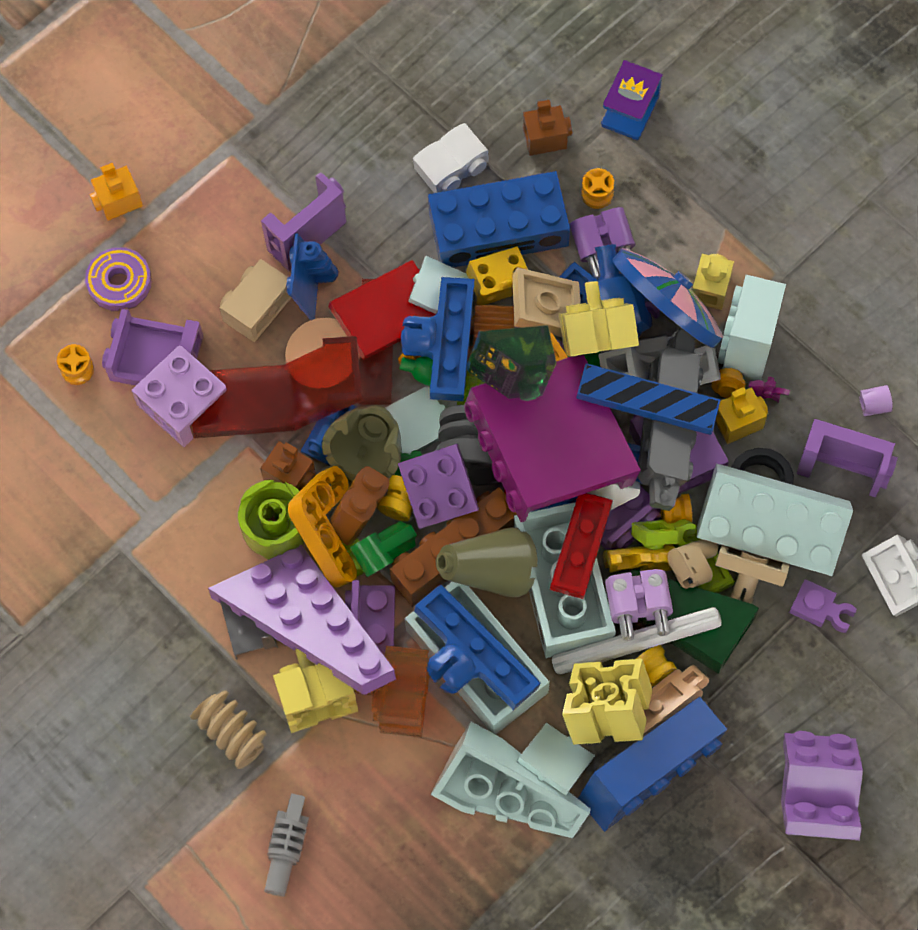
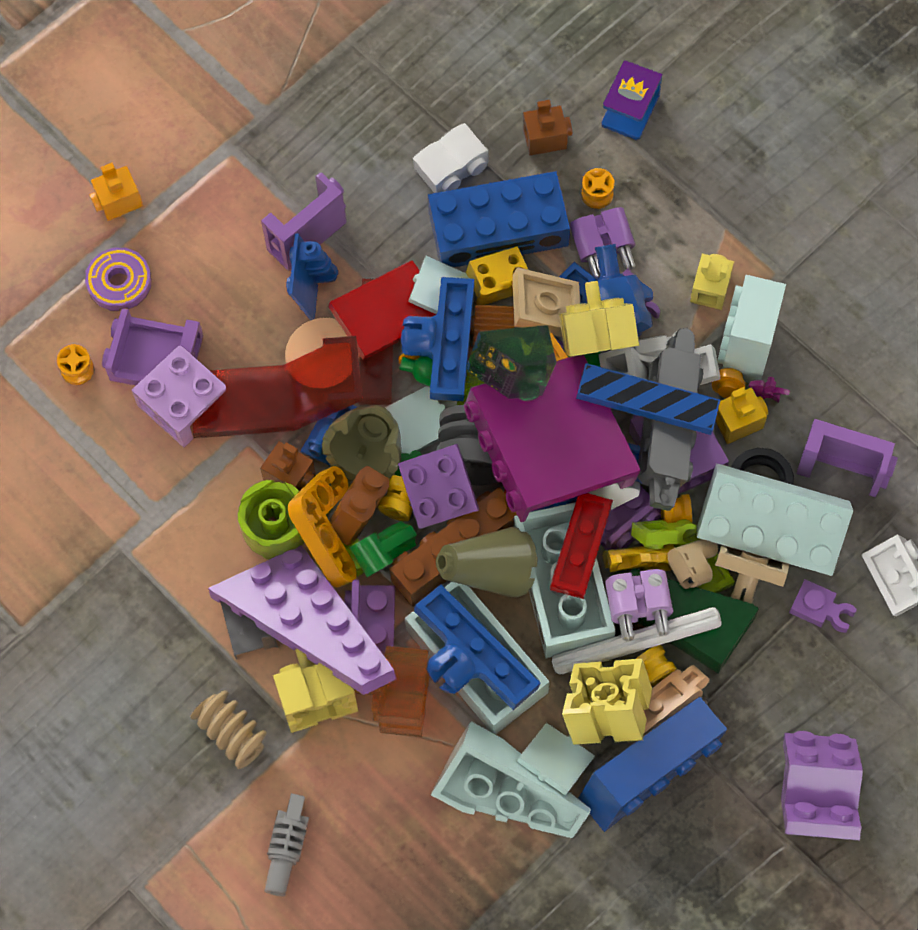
(255, 300): tan brick -> none
(670, 295): blue dish -> none
(876, 400): lavender hose -> none

